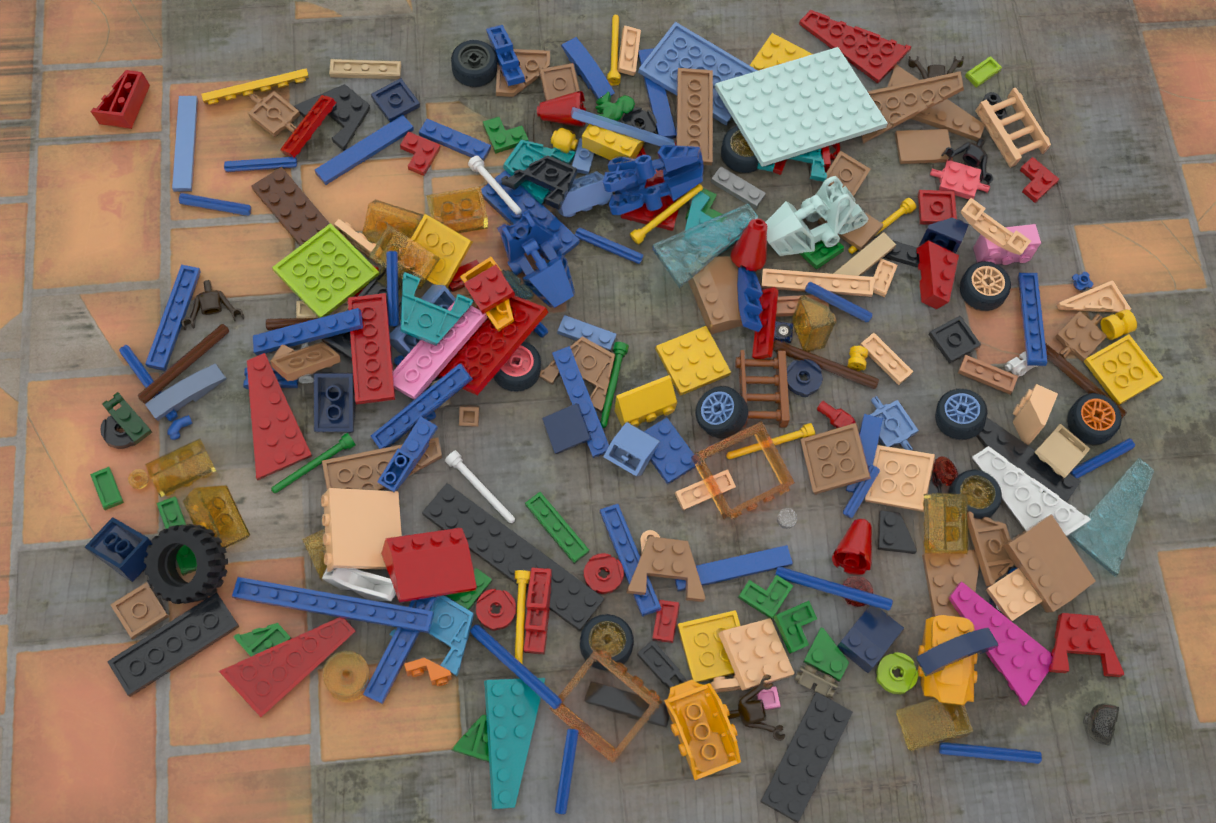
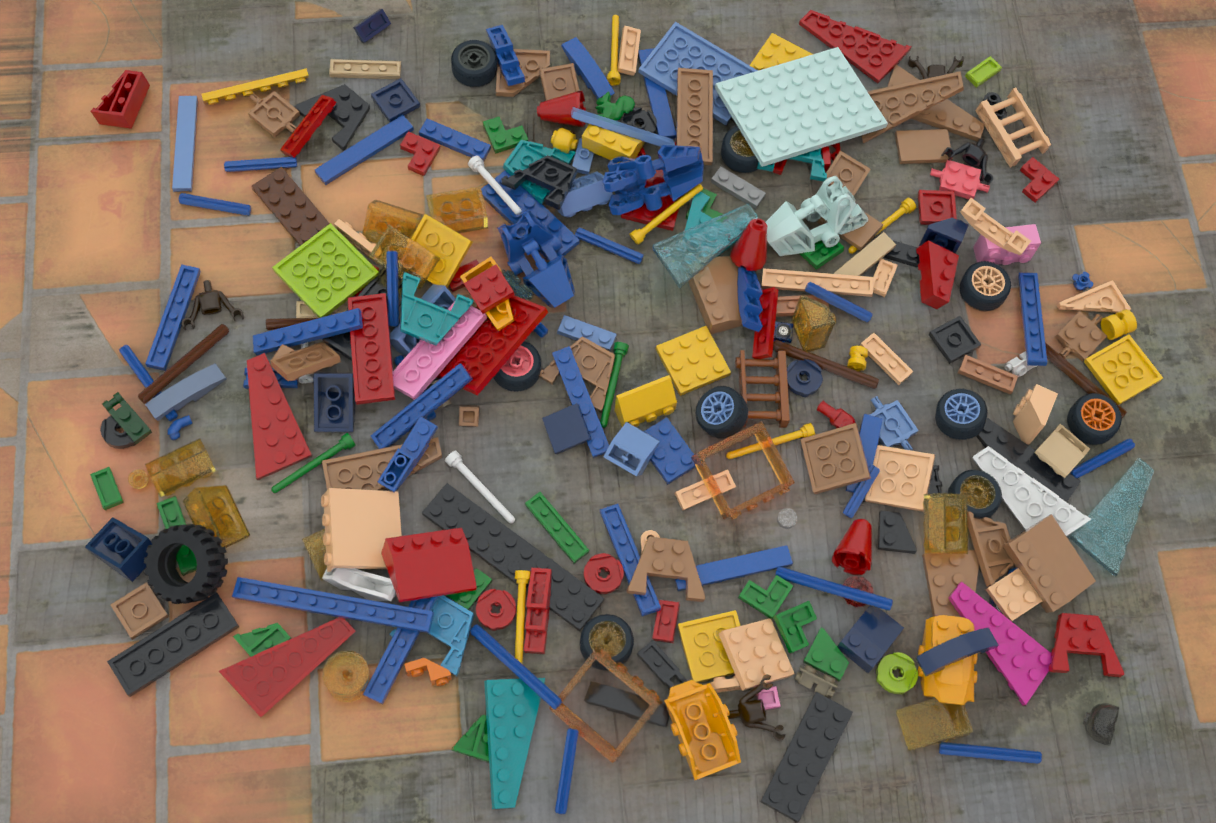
(372, 25): none -> dark blue plate
(945, 470): clear red gear -> none

